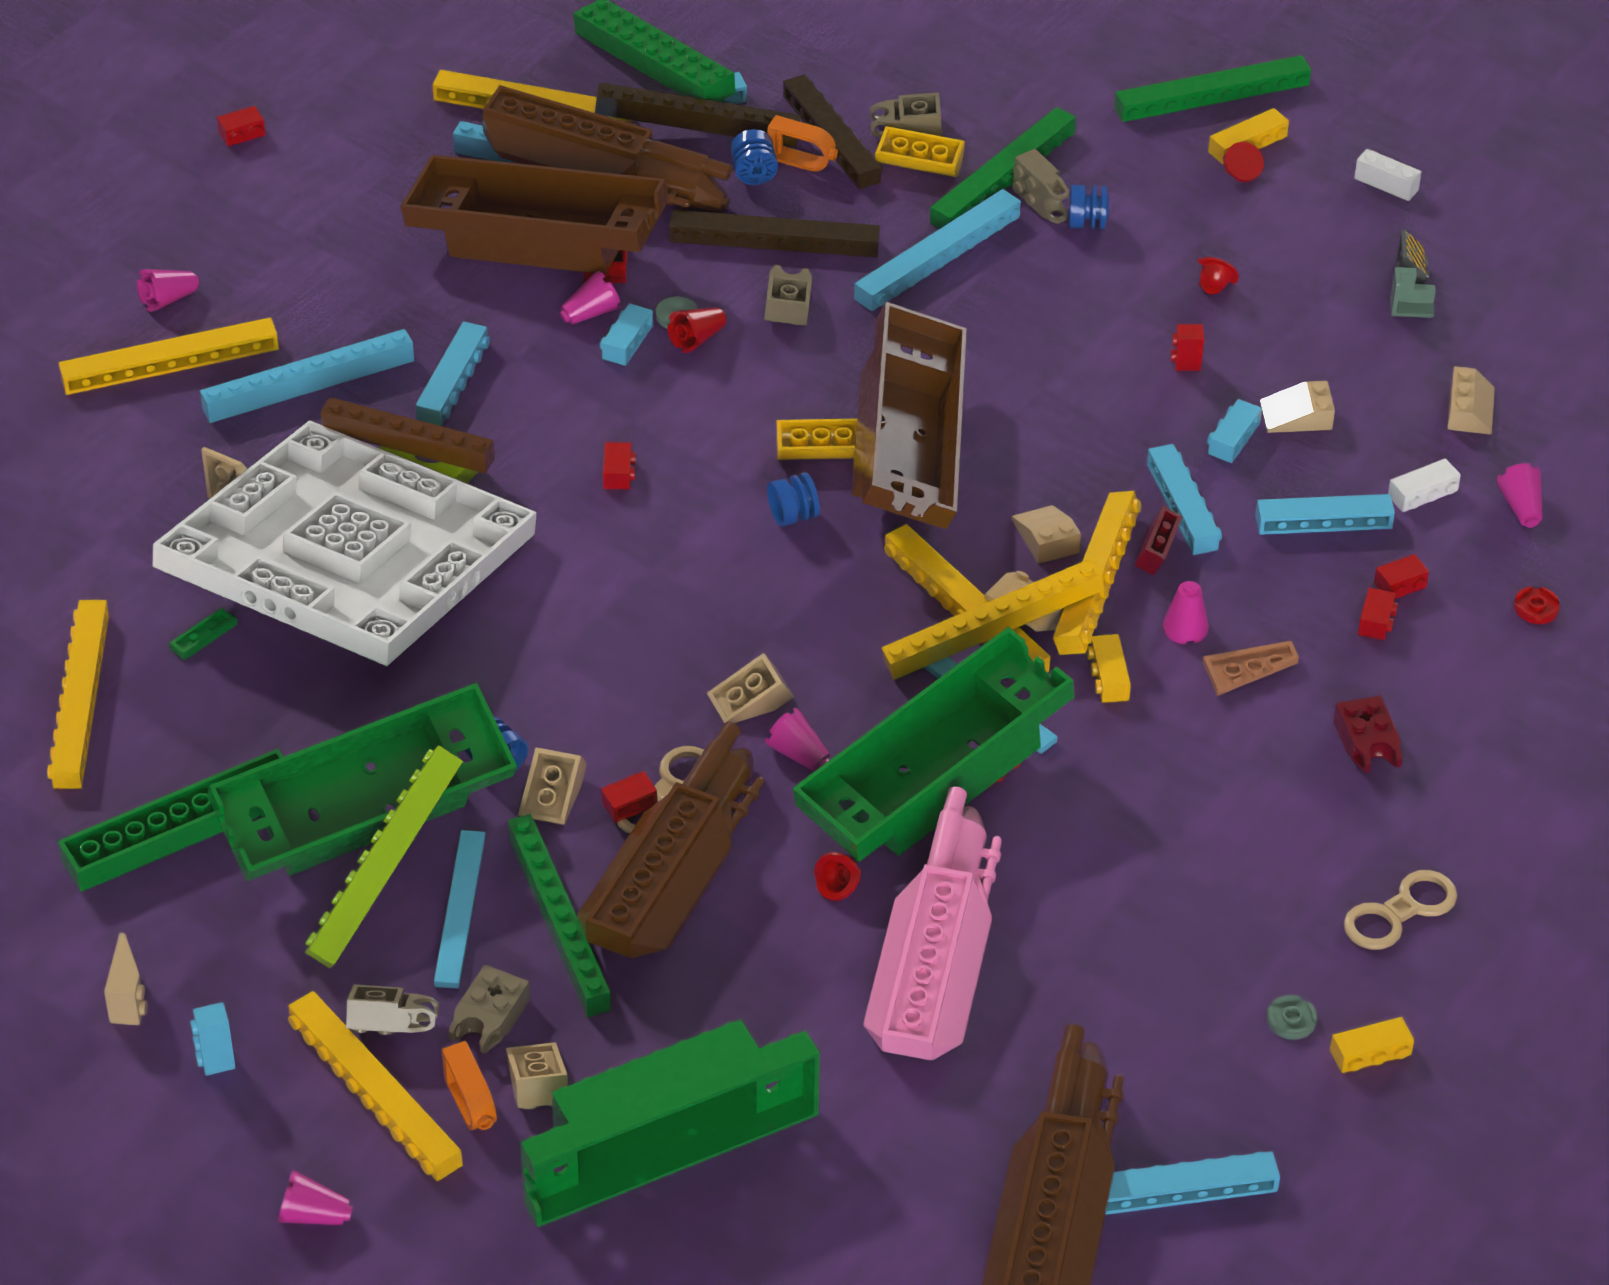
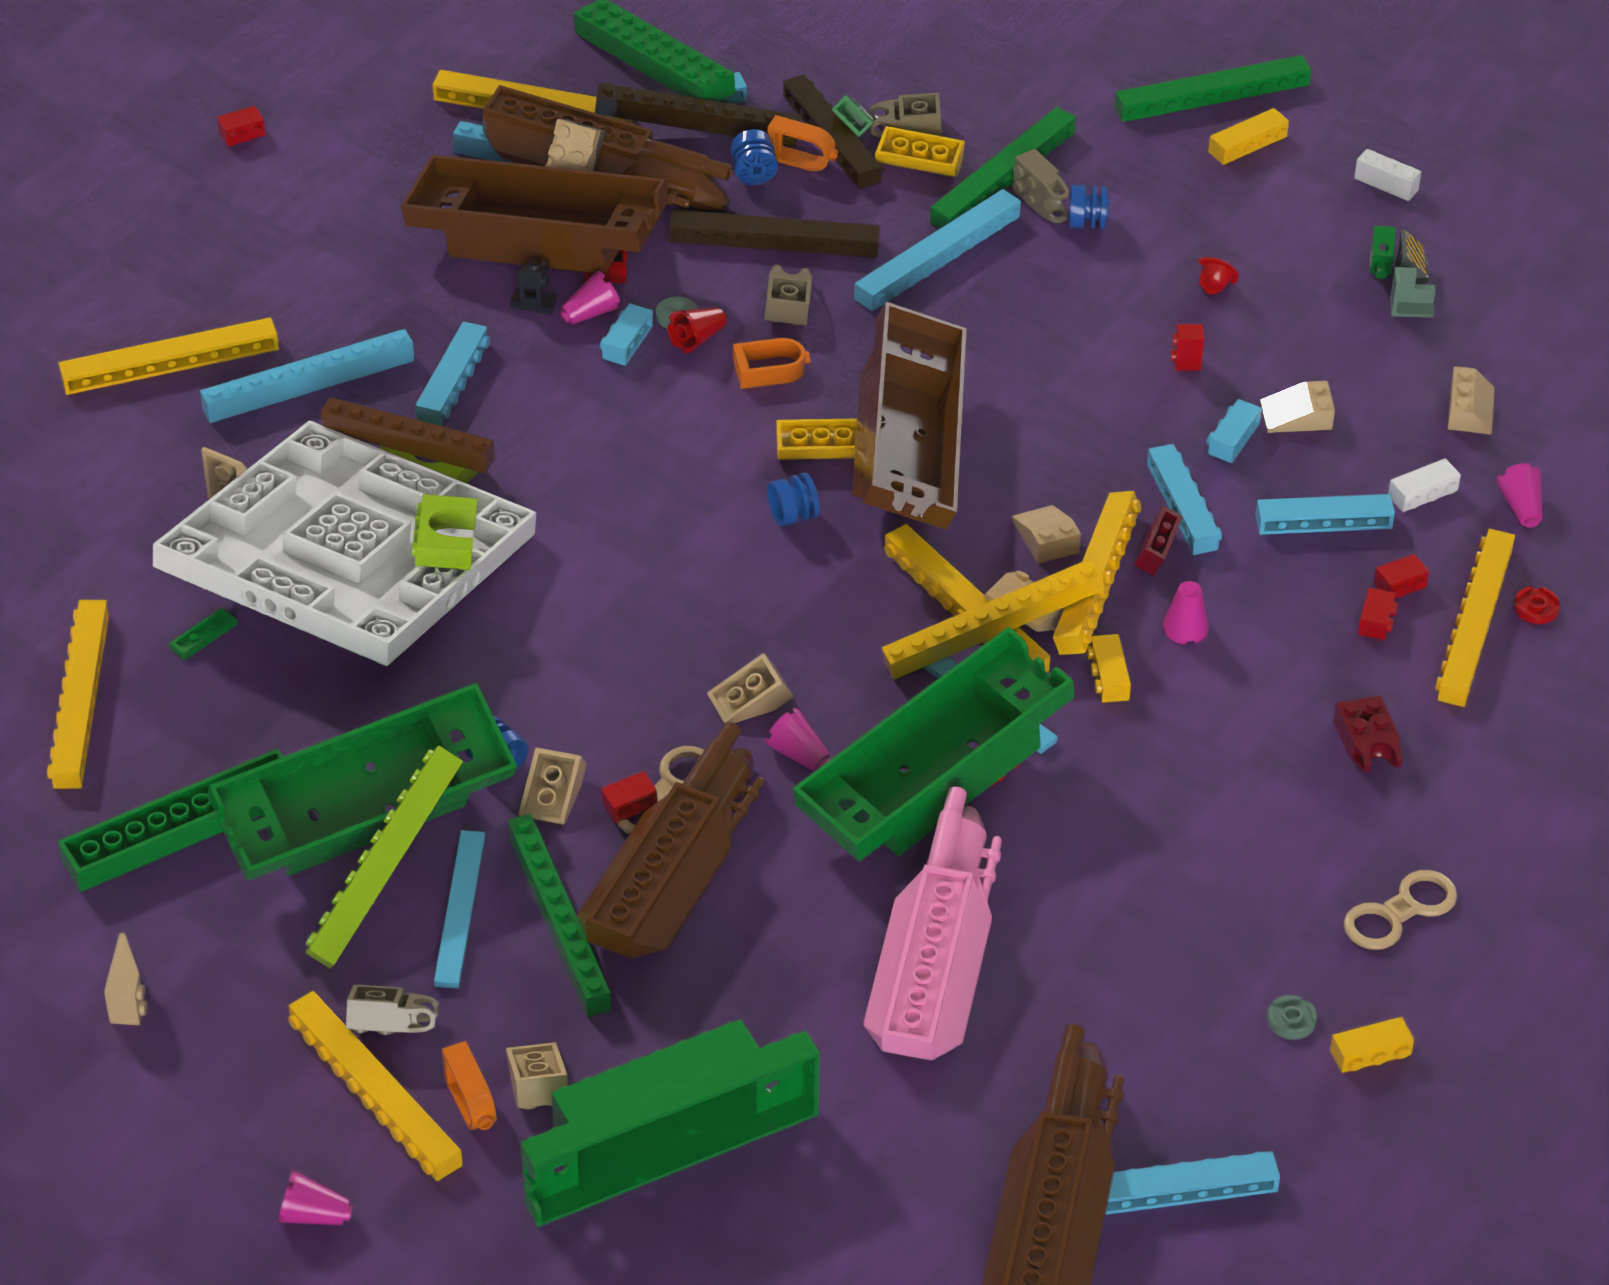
(164, 287): dark pink cone -> none
(212, 1039): medium azure brick -> none
(437, 549): none -> lime arch
(490, 1007): dark tan brick -> none
(534, 277): none -> black tile
(575, 146): none -> tan piece
(617, 465): red brick -> none
(772, 374): none -> orange window
(836, 876): red helmet -> none
(853, 115): none -> green torso
(1243, 162): red tile -> none
(1244, 666): nougat wing -> none
(1382, 260): none -> green torso
(1476, 617): none -> yellow brick

